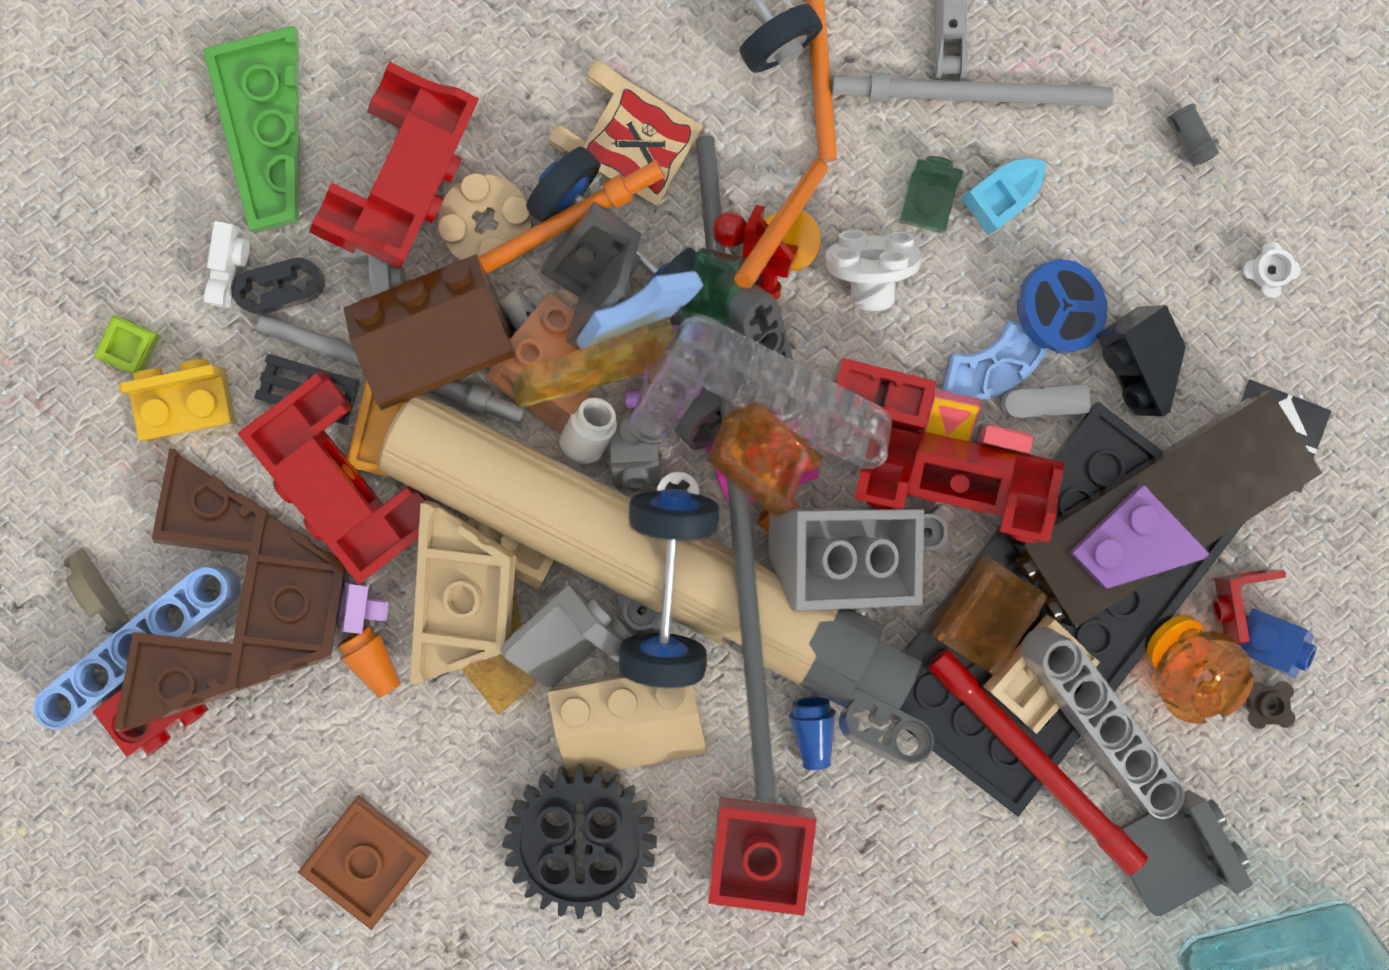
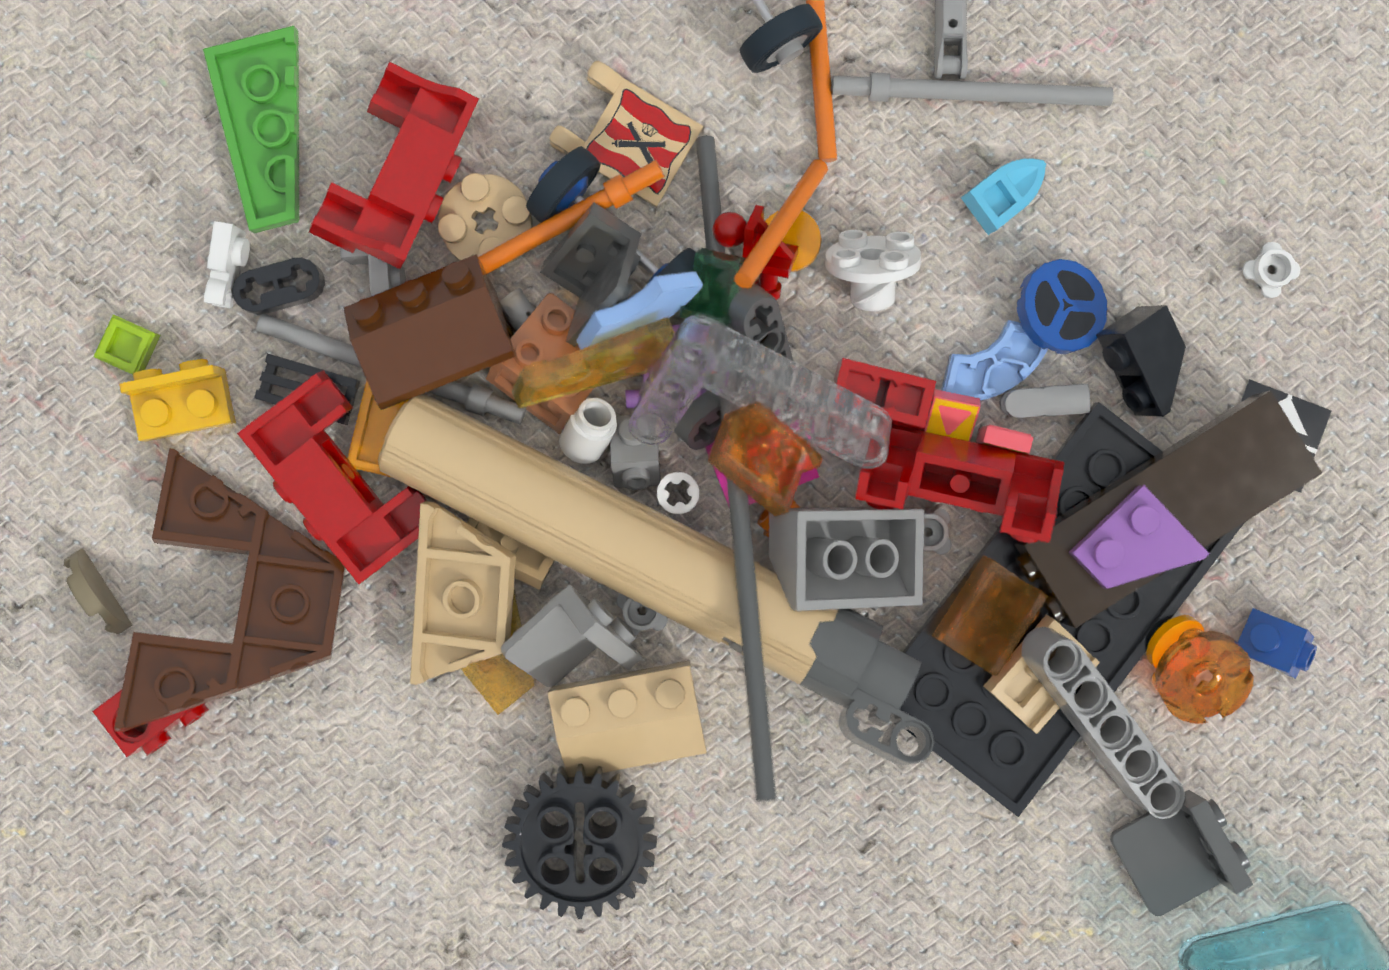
(79, 681): light blue beam -> none
(357, 607): lavender tile -> none
(364, 862): dark orange tile -> none
(370, 661): orange cone -> none
(663, 657): black axle -> none
(761, 856): red brick -> none
(813, 730): blue cone -> none
(930, 194): clear green bracket -> none
(1109, 836): red piece -> none
(1193, 135): dark grey pin -> none
(1228, 603): red bracket -> none
(1257, 701): dark brown plate -> none

